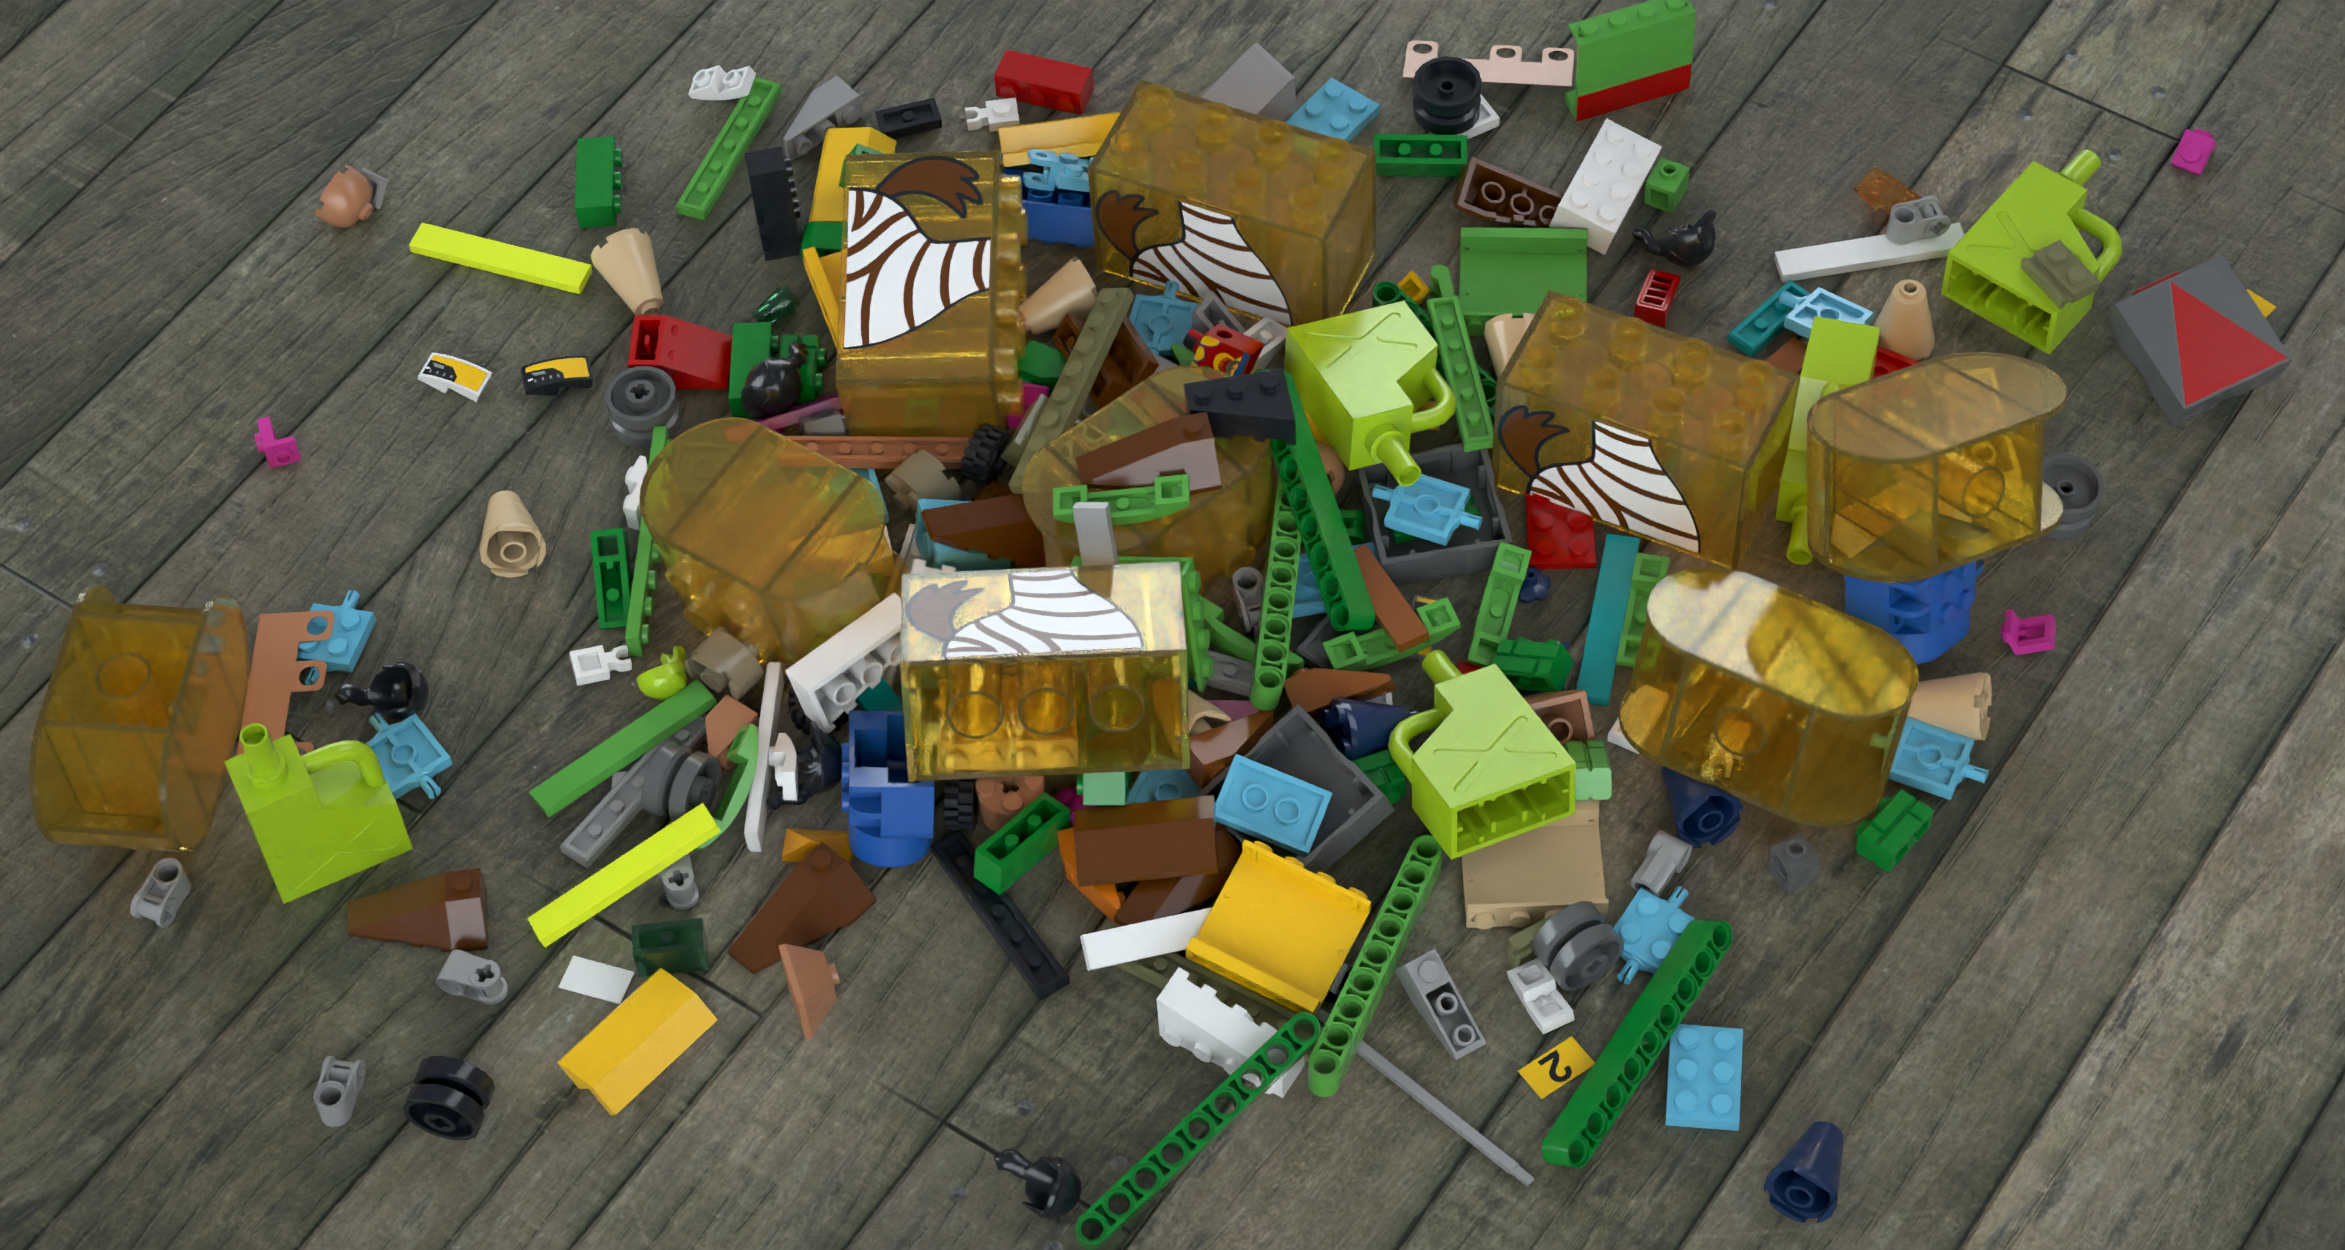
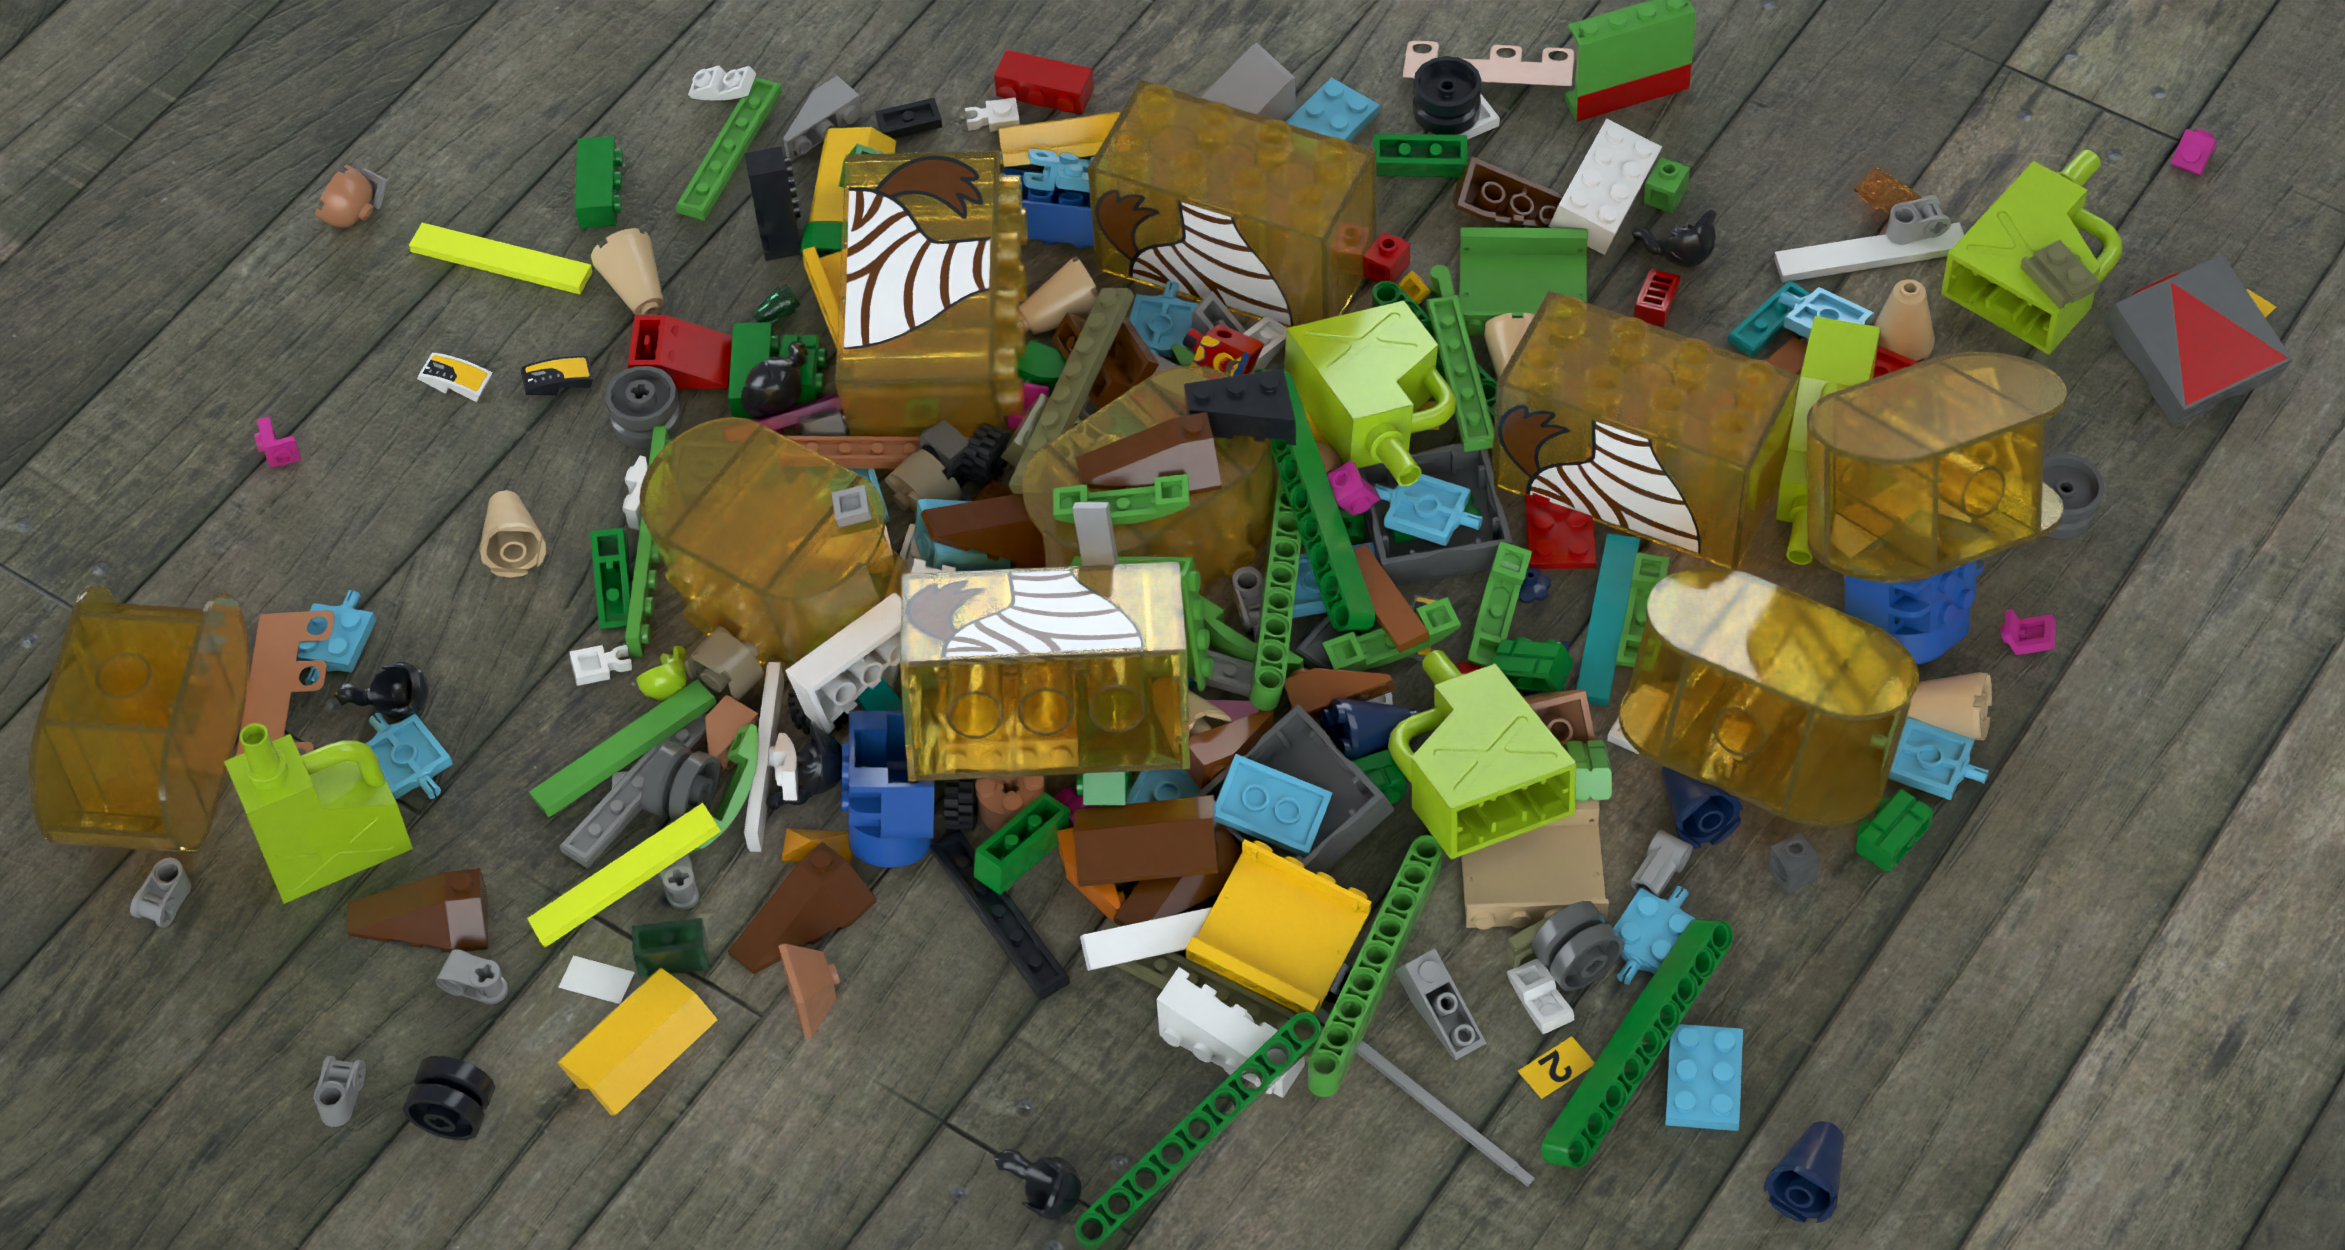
(851, 506): none -> light grey plate
(945, 445): none -> dark grey brick
(1351, 490): none -> dark pink bracket
(1386, 258): none -> red brick

